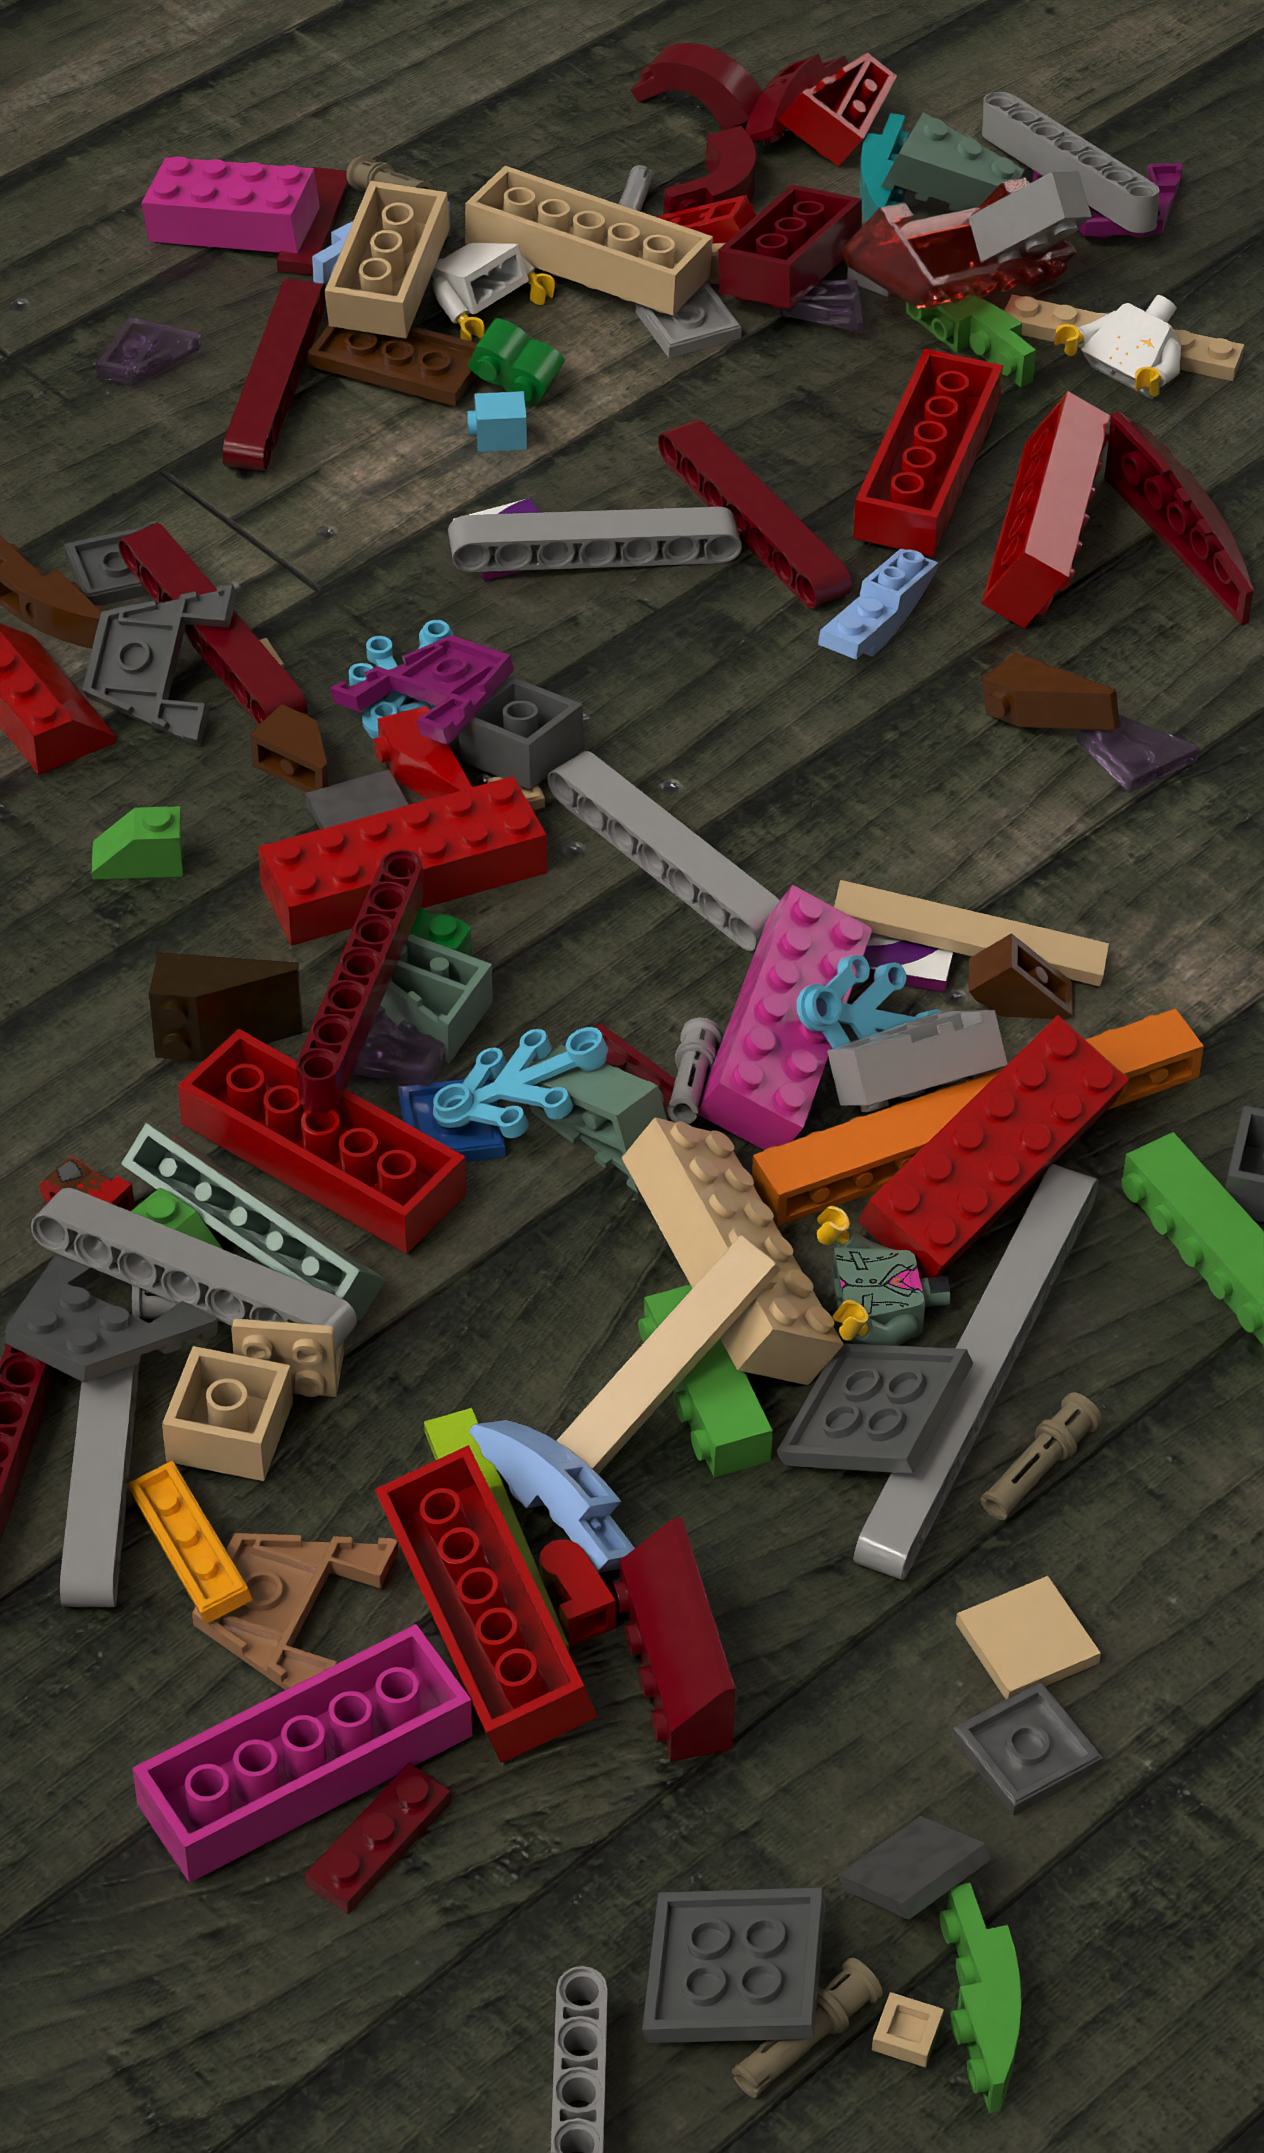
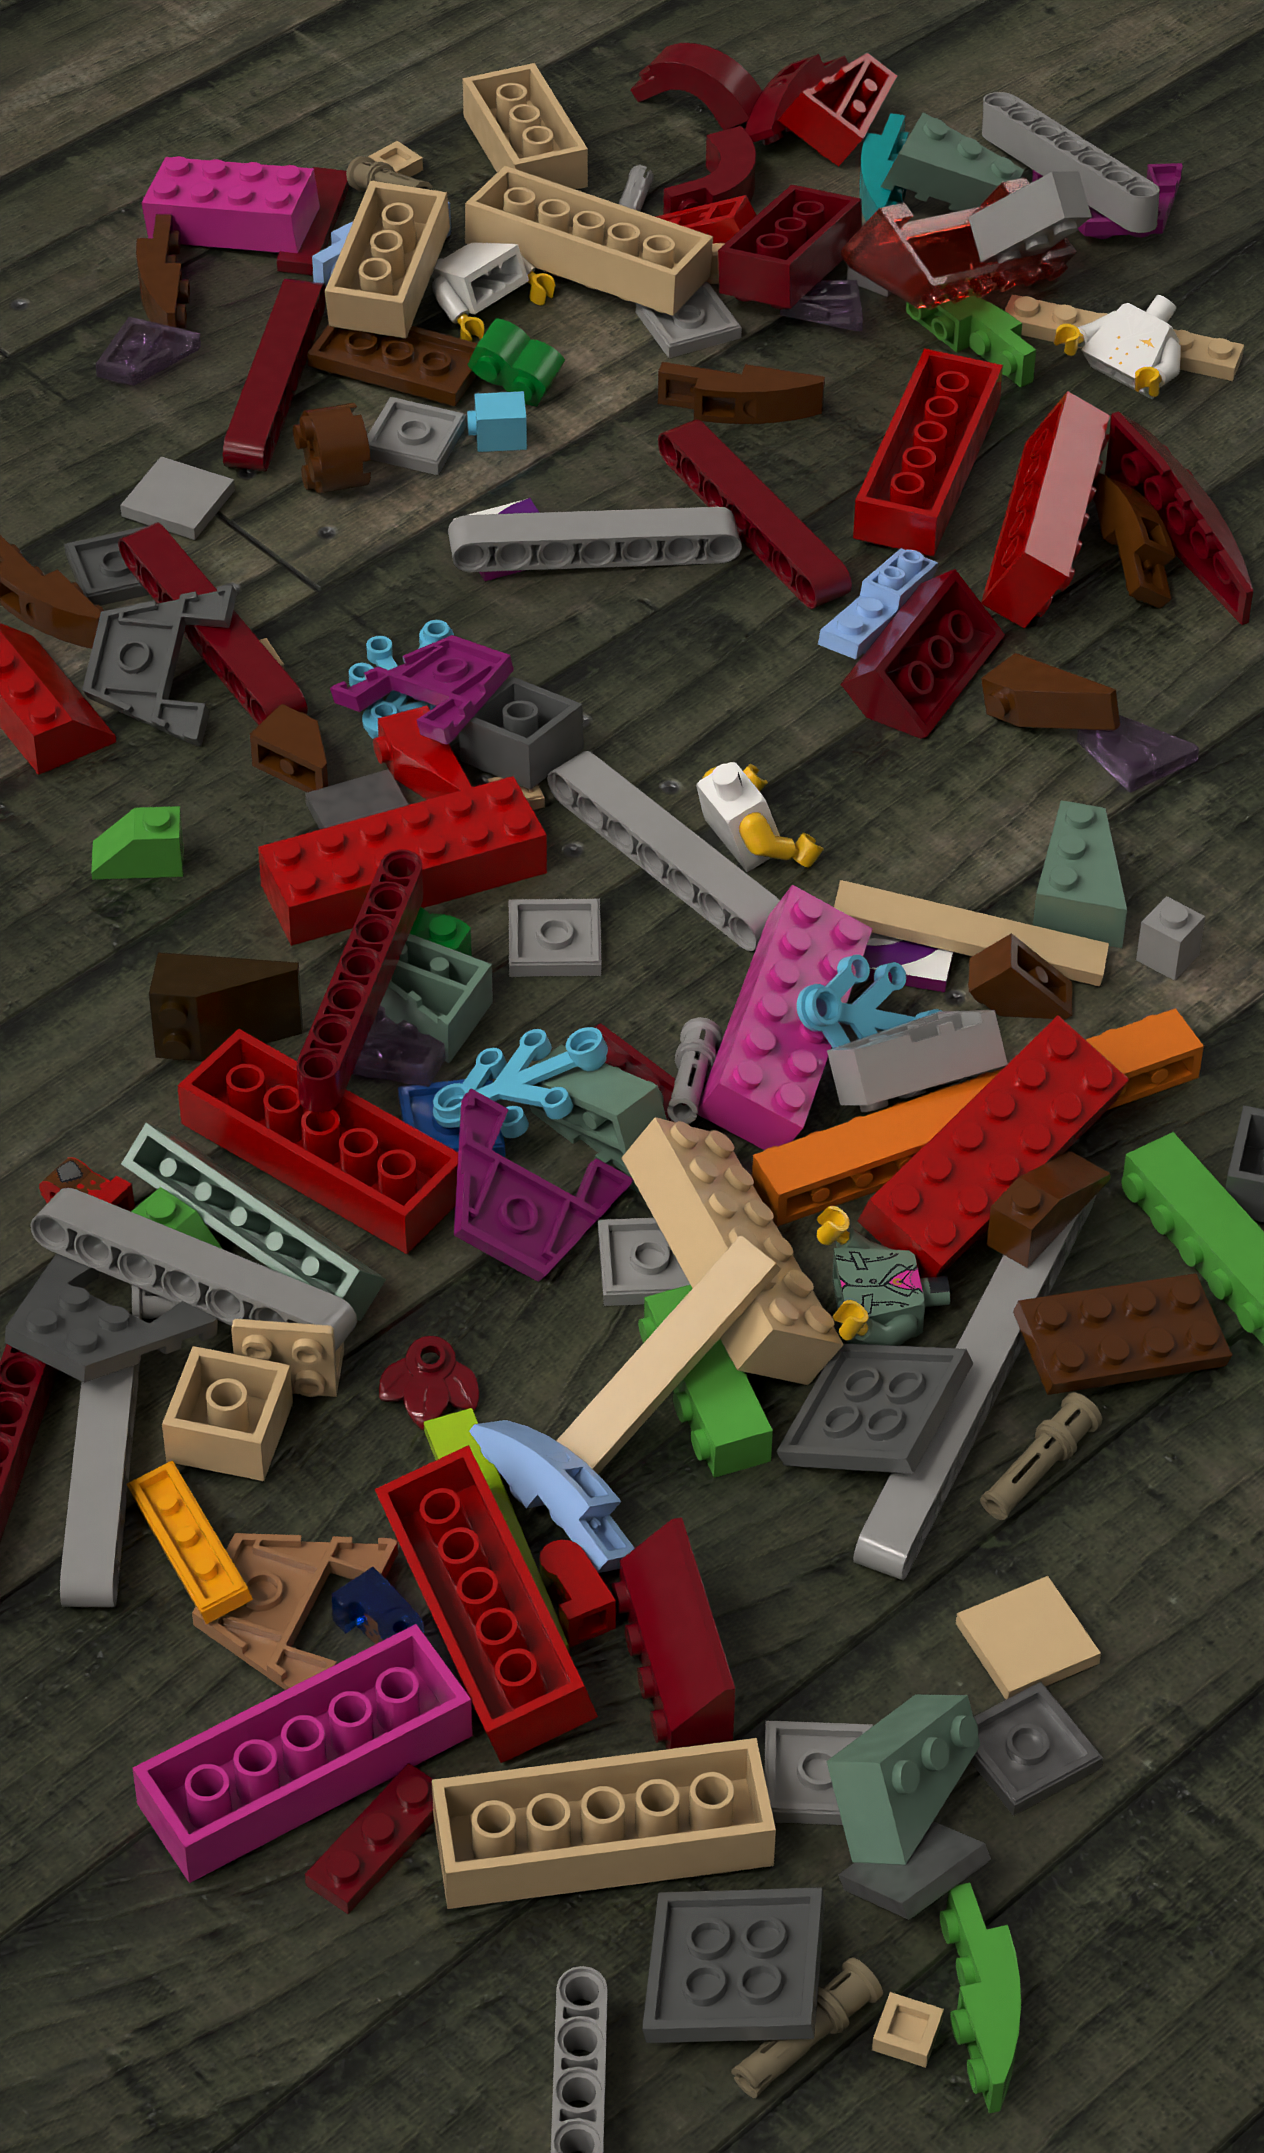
(160, 276): none -> reddish brown slope
(177, 497): none -> light grey tile
(333, 448): none -> reddish brown brick
(373, 1607): none -> clear blue leg
(400, 158): none -> tan plate
(415, 435): none -> light grey tile
(429, 1386): none -> dark red plate
(514, 1210): none -> magenta wing
(524, 125): none -> tan brick
(554, 937): none -> light grey tile
(603, 1823): none -> tan brick
(636, 1261): none -> light grey tile
(744, 821): none -> white torso
(746, 398): none -> reddish brown slope
(798, 1769): none -> light grey tile
(901, 1775): none -> sand green wedge
(924, 656): none -> dark red slope
(1042, 1206): none -> reddish brown slope
(1081, 878): none -> sand green wedge
(1121, 1333): none -> reddish brown plate
(1140, 534): none -> reddish brown slope
(1170, 938): none -> light grey brick

